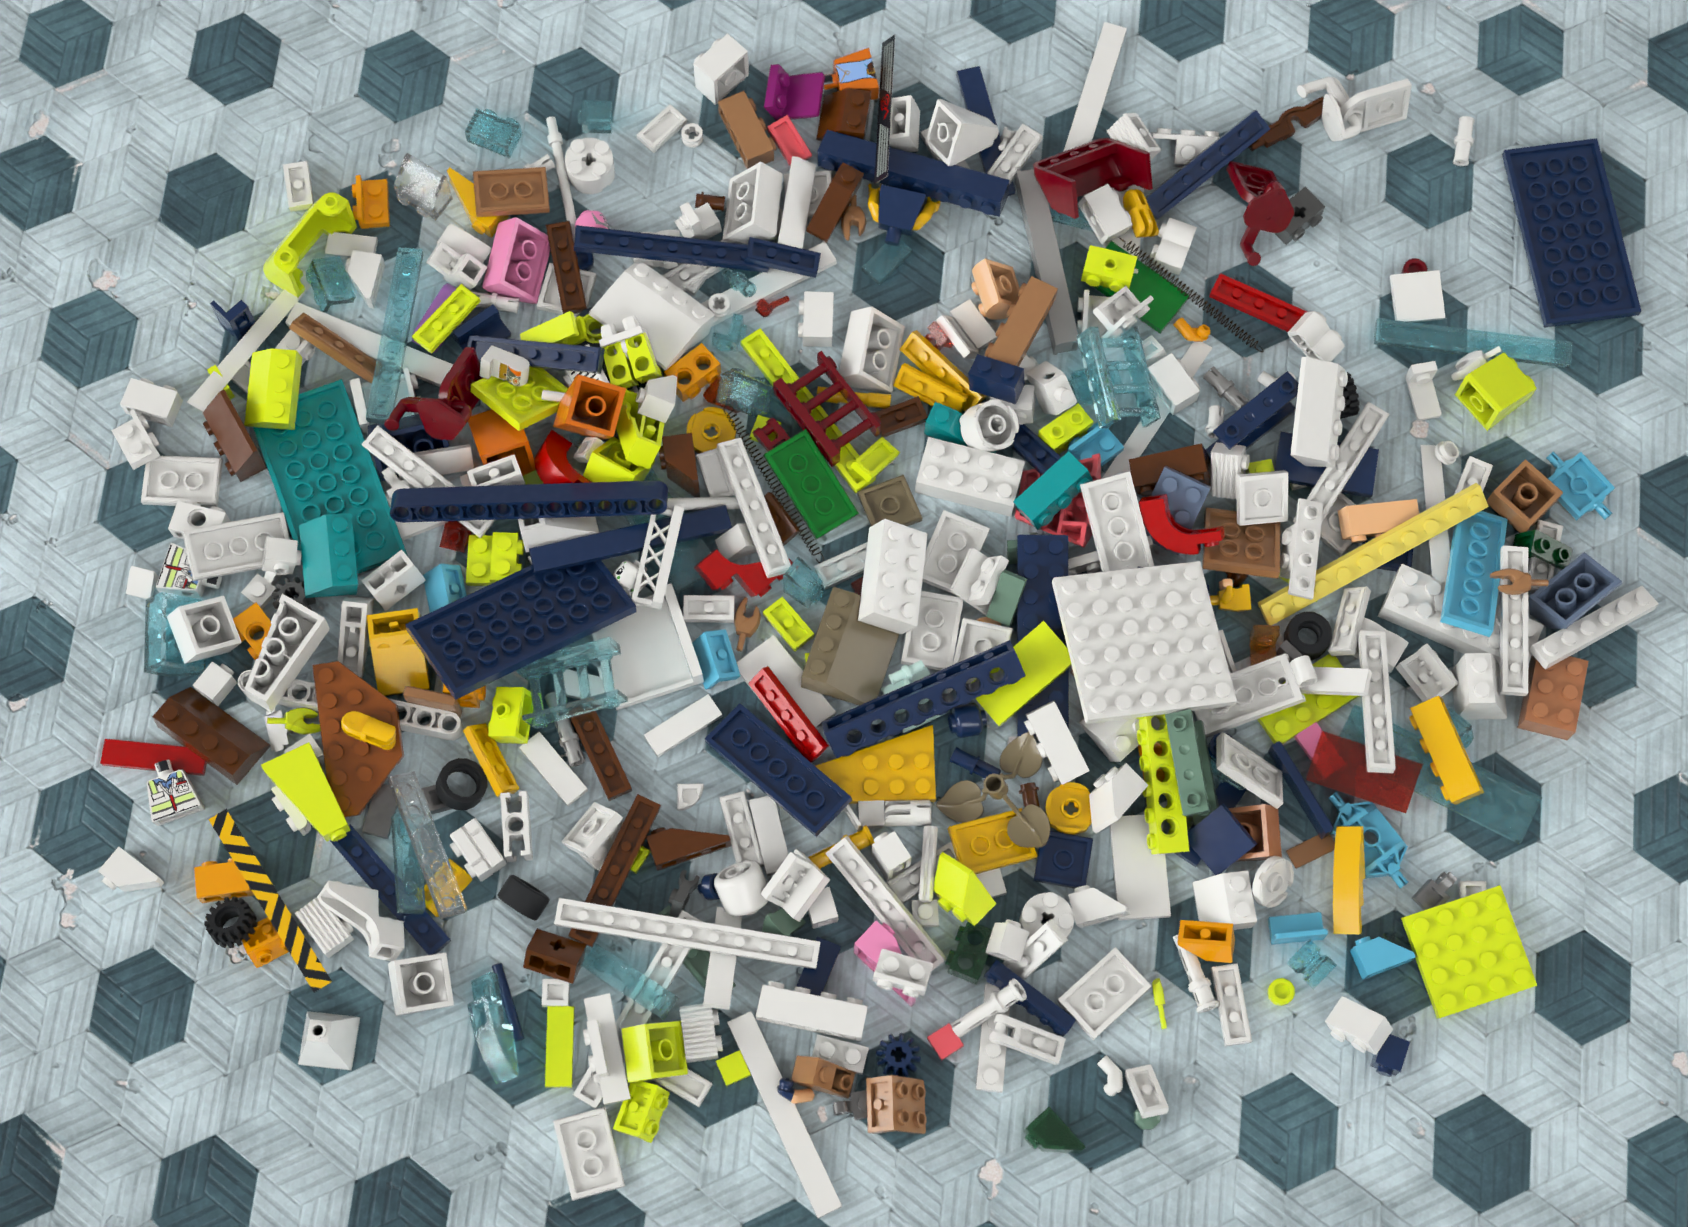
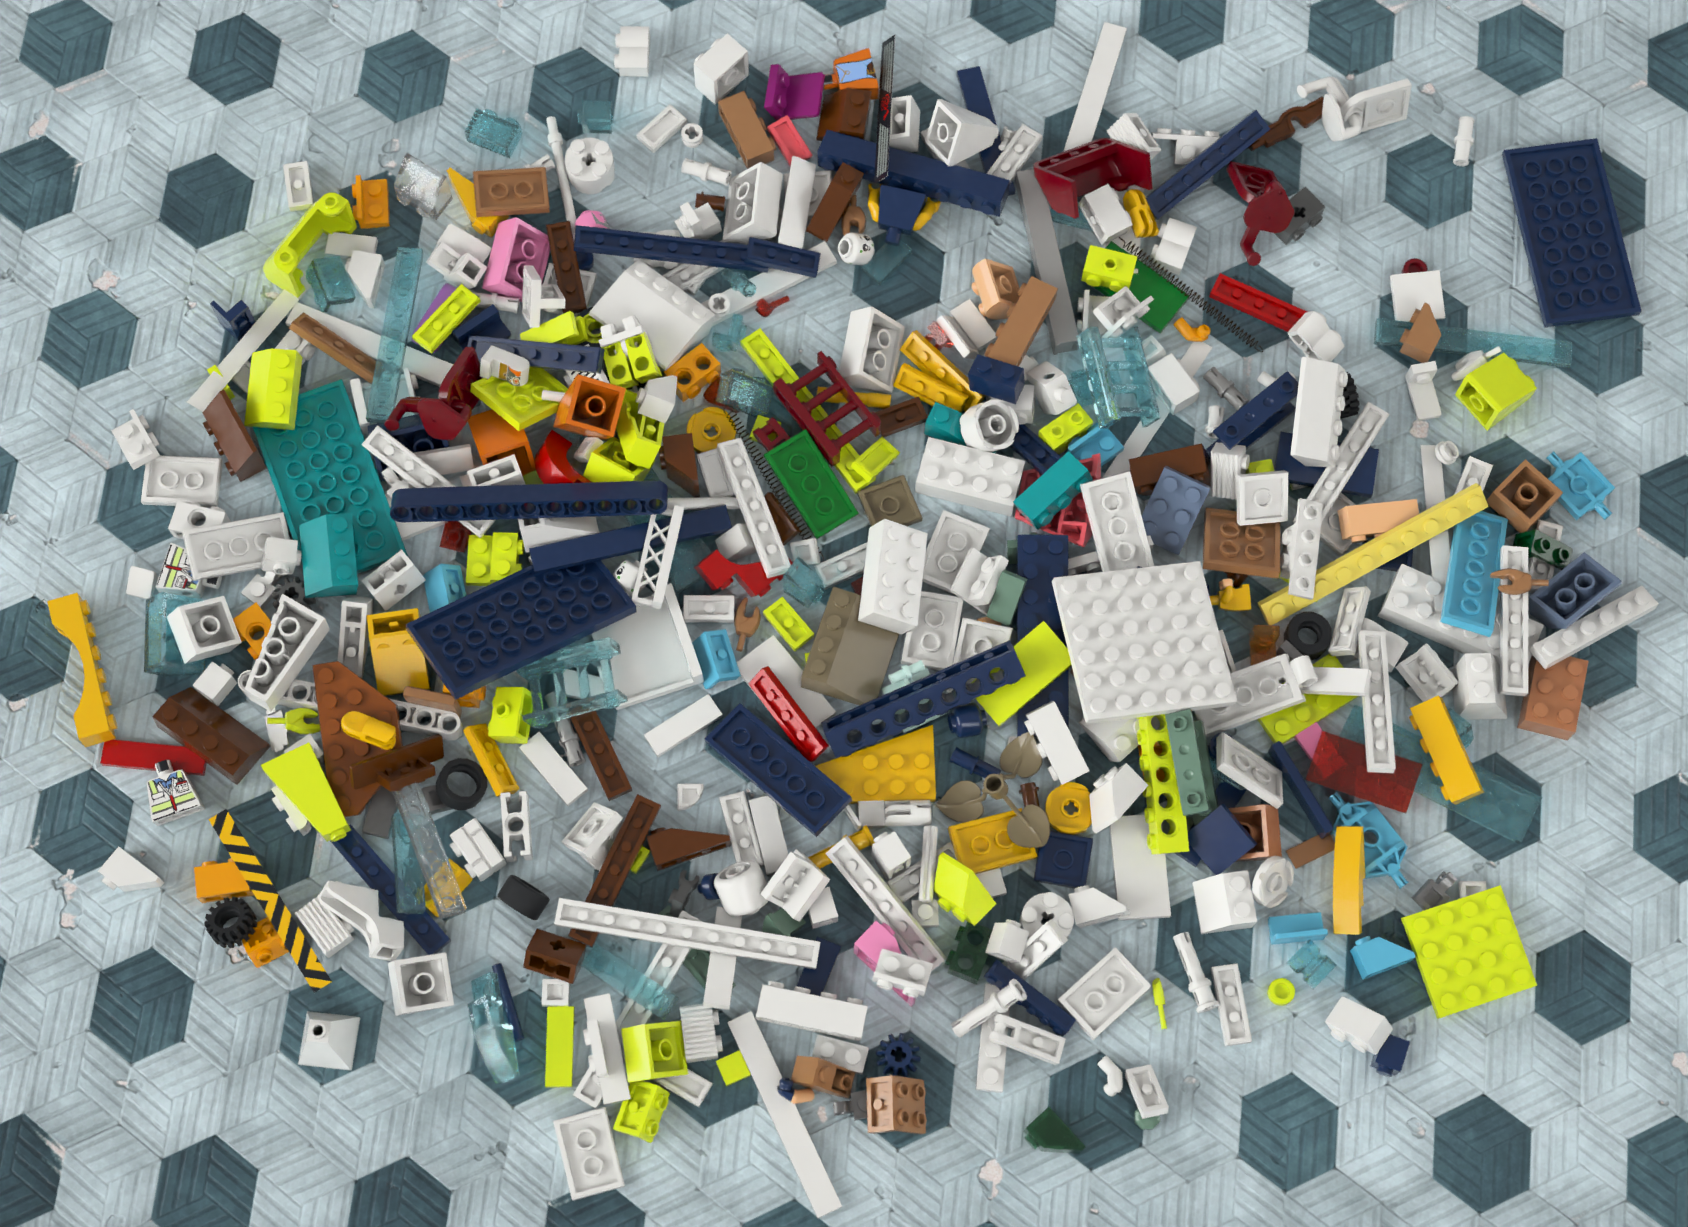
(92, 716): none -> yellow arch
(152, 401): white brick -> none
(399, 766): none -> reddish brown bracket
(538, 296): none -> white bracket
(633, 51): none -> white brick
(706, 171): none -> white pin
(806, 550): none -> white tile
(817, 319): white brick -> none
(856, 248): none -> white head
(945, 1042): coral tile -> none
(1169, 533): red arch -> none
(1208, 940): light orange slope -> none
(1422, 337): none -> medium nougat slope

